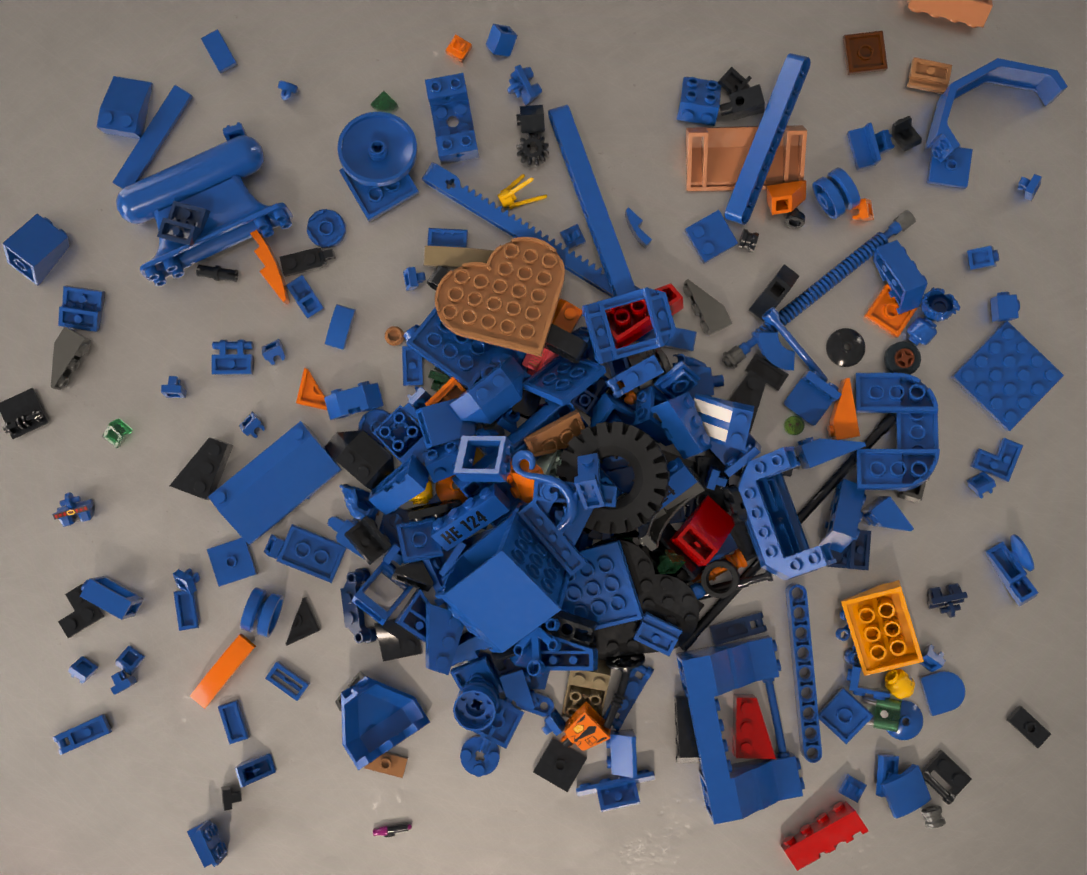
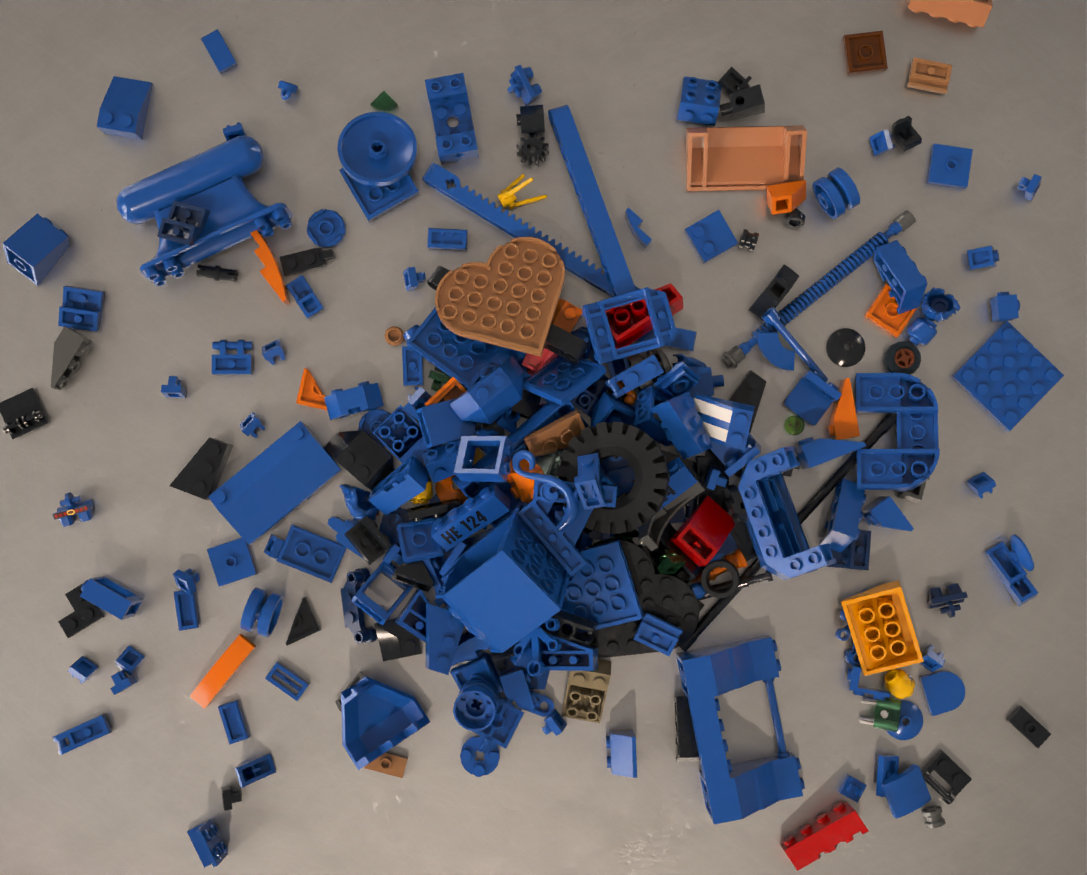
(117, 432): clear green slope -> none
(153, 137): blue tile -> none
(340, 326): blue slope -> none
(389, 831): piece -> none
(453, 256): dark tan slope -> none
(458, 48): orange tile -> none
(501, 40): blue panel -> none
(560, 764): black plate -> none
(572, 237): blue tile -> none
(585, 728): orange torso -> none
(618, 792): blue bracket -> none
(626, 665): black dish -> none
(632, 692): blue plate -> none
(711, 312): dark grey slope -> none
(737, 628): dark blue plate -> none
(749, 729): red wedge -> none
(767, 138): blue beam -> none
(772, 374): black tile -> none
(798, 663): blue beam -> none
(844, 715): blue plate -> none
(864, 147): blue panel -> none
(865, 210): orange tile -> none
(1002, 463): blue tile -> none
(1042, 80): blue panel -> none

